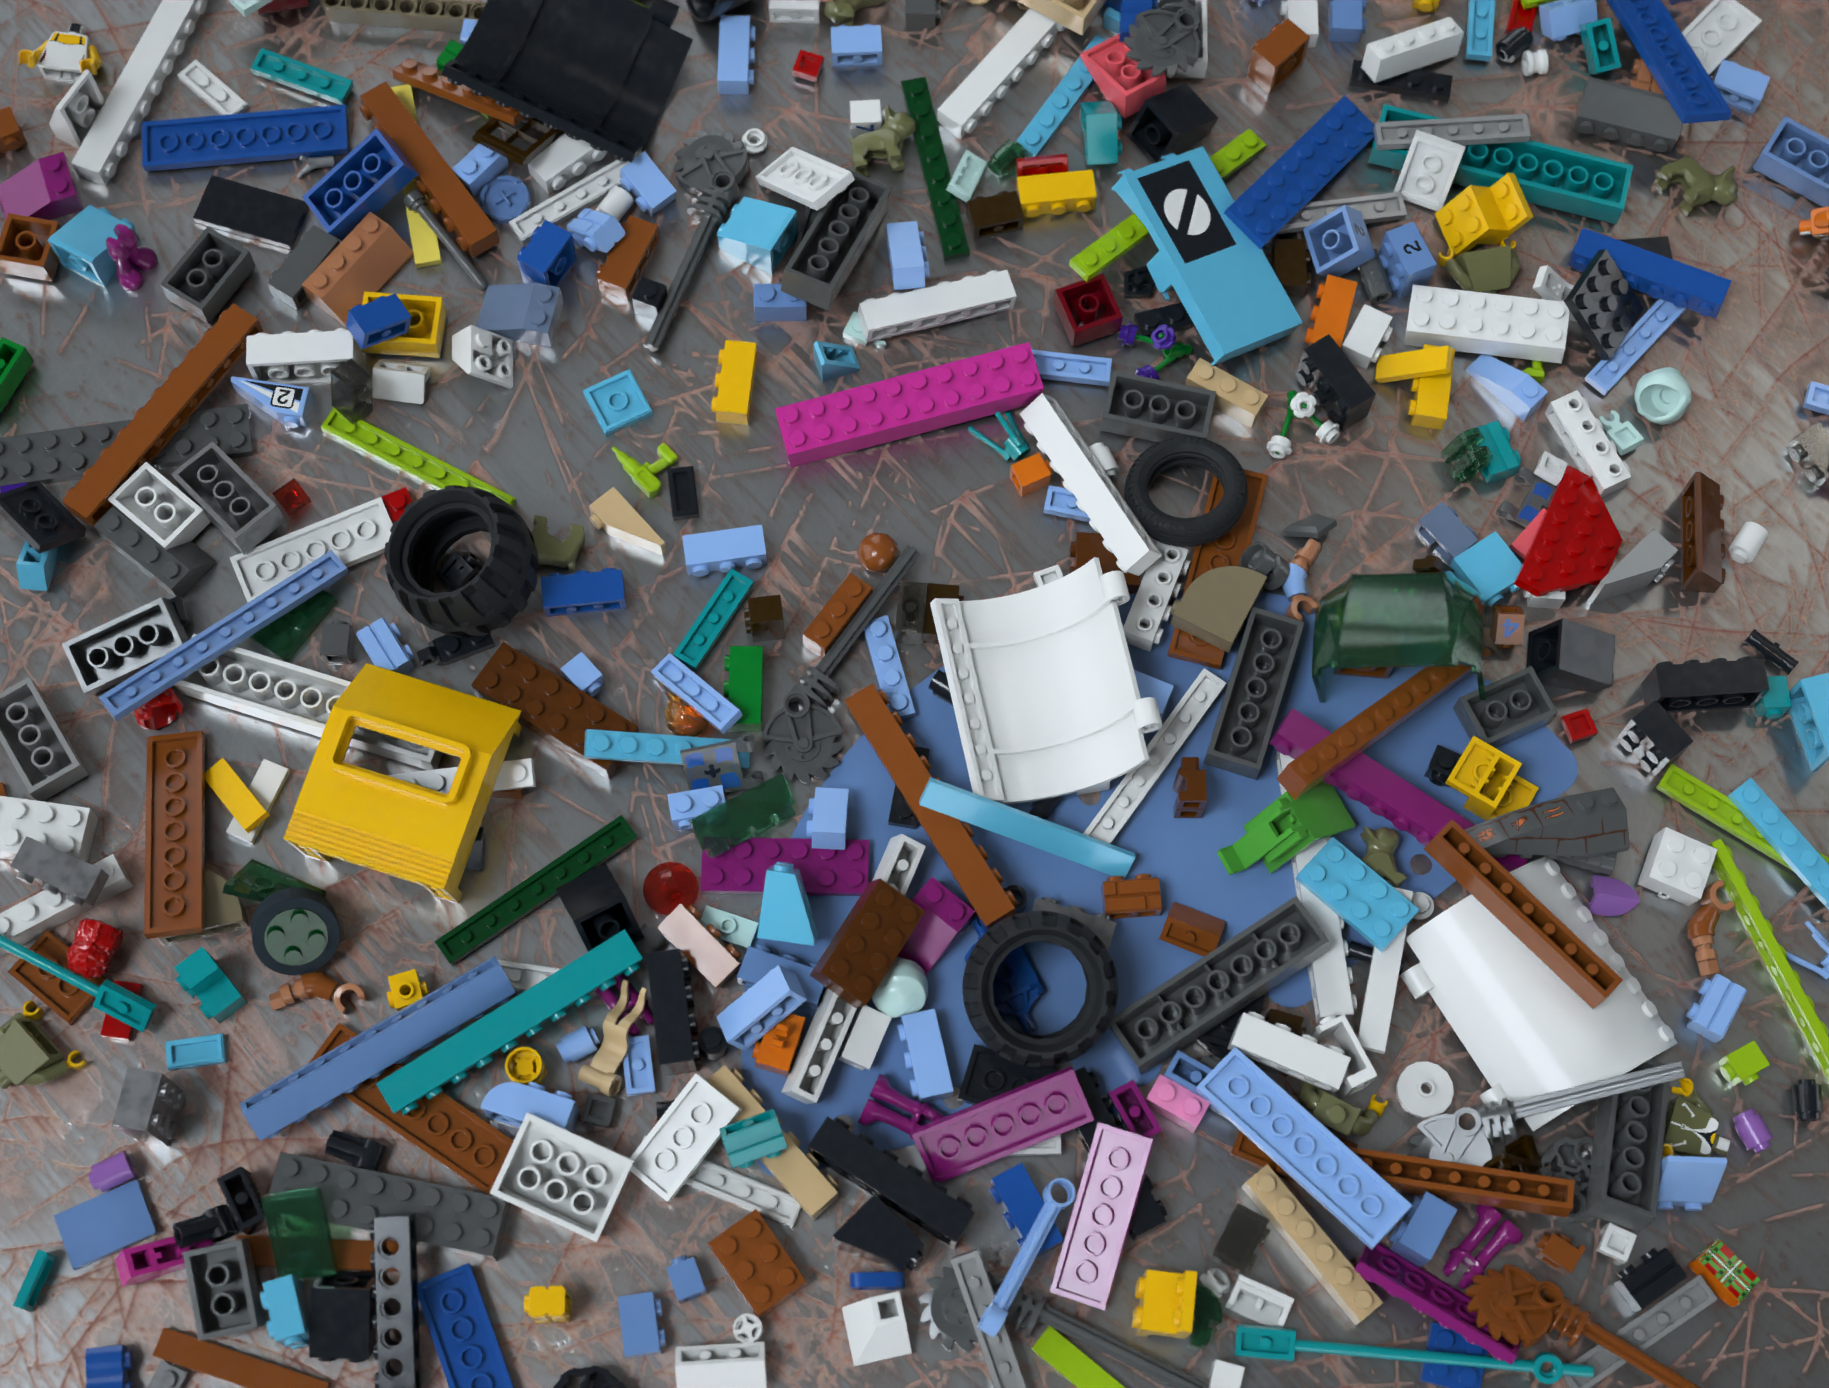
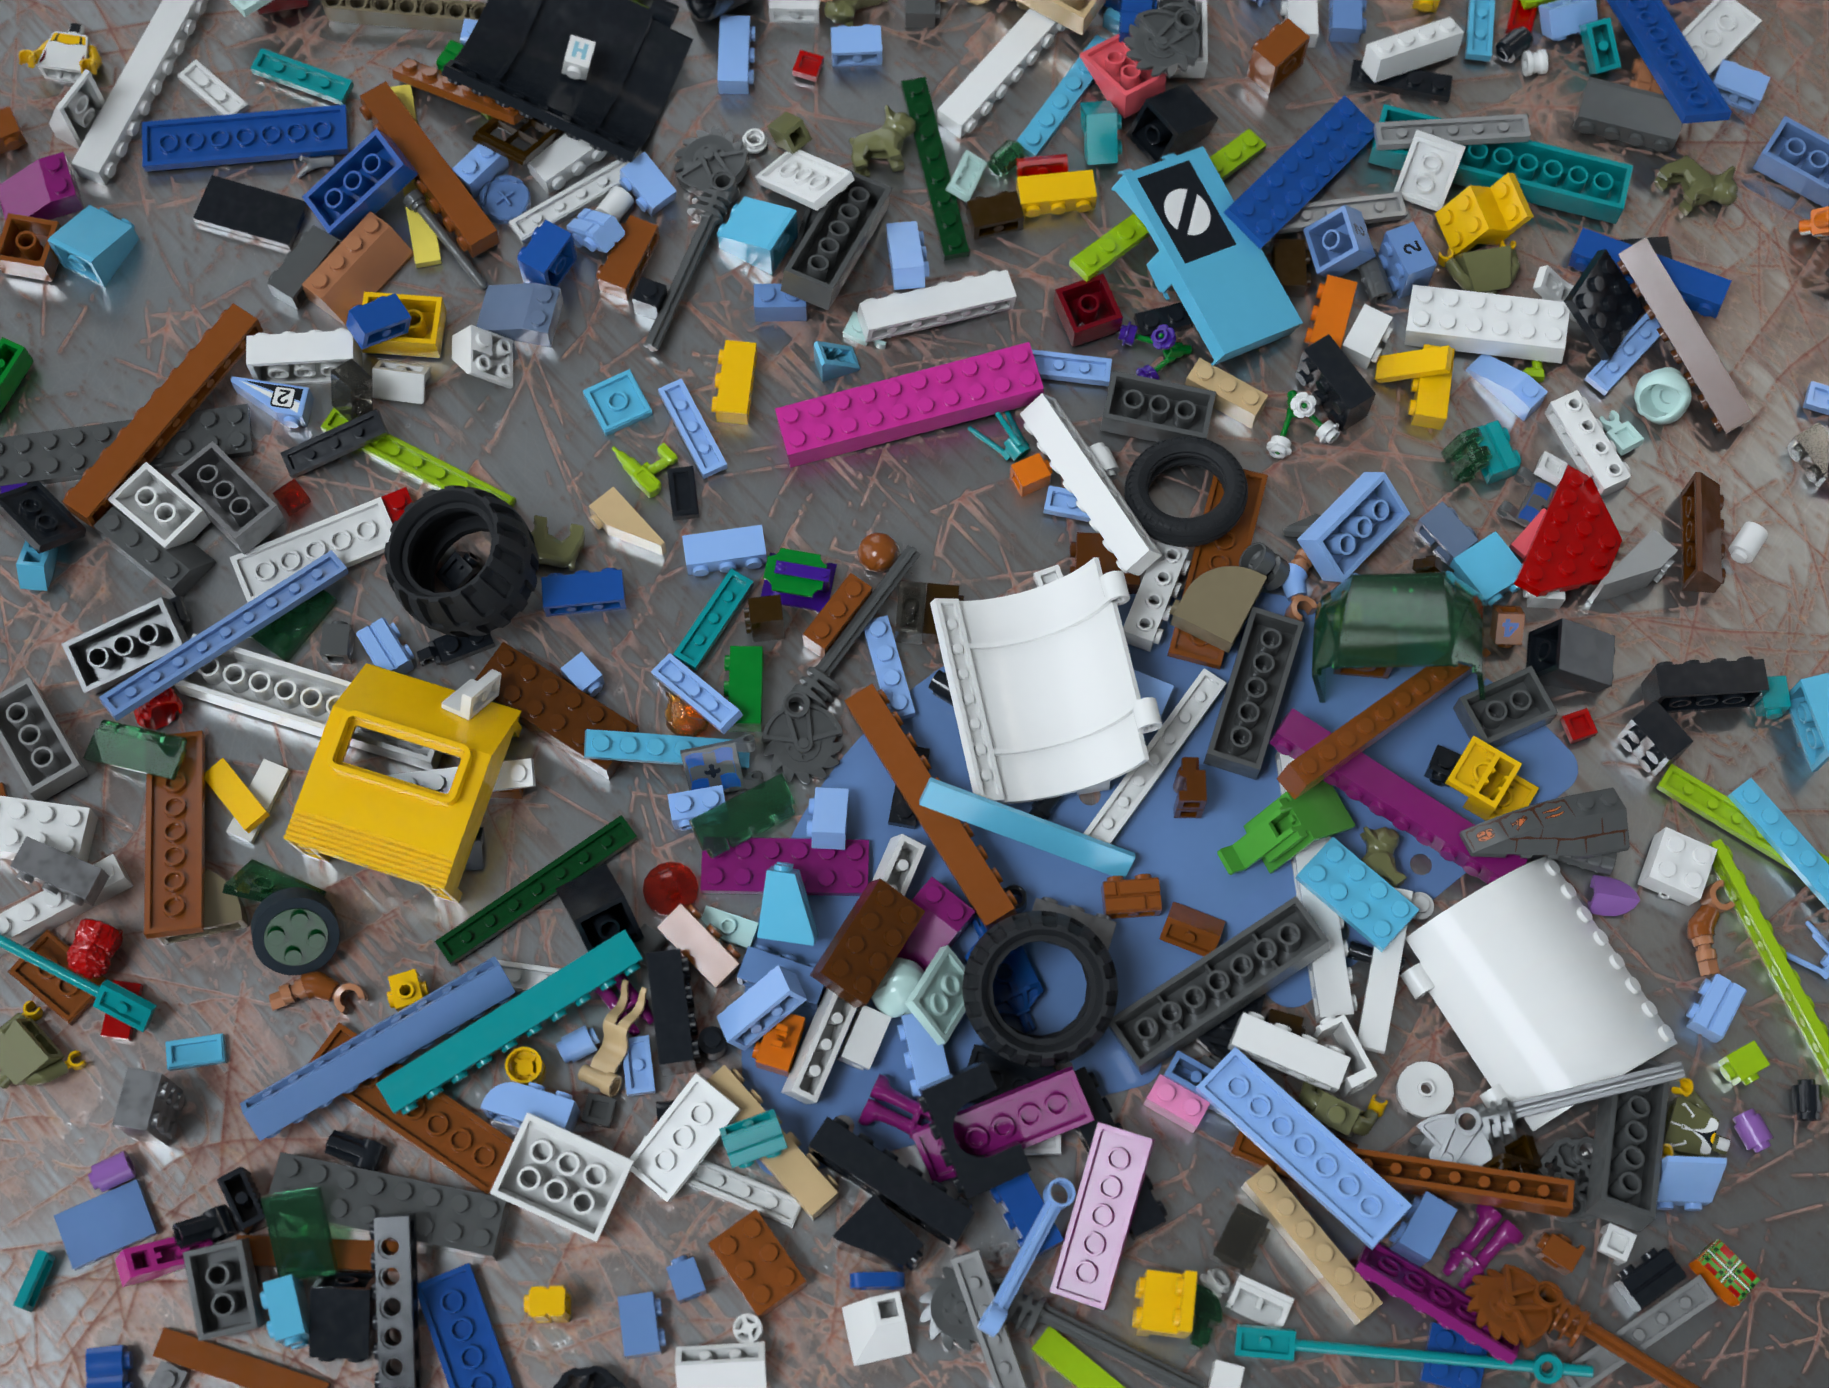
(129, 257): magenta piece -> none
(137, 749): none -> clear green windscreen
(205, 978): teal brick -> none
(208, 275): dark grey brick -> none
(334, 443): none -> black plate
(473, 695): none -> white panel
(578, 57): none -> white brick
(692, 428): none -> light blue plate
(789, 132): none -> olive brick
(799, 579): none -> piece
(866, 116): white brick -> none
(939, 996): none -> light aqua plate
(943, 1101): none -> black arch
(1132, 1111): magenta brick -> none
(1138, 283): black piece -> none
(1353, 526): none -> light blue brick
(1523, 914): dark orange brick -> none
(1685, 336): none -> brick
(1786, 662): black pin -> none

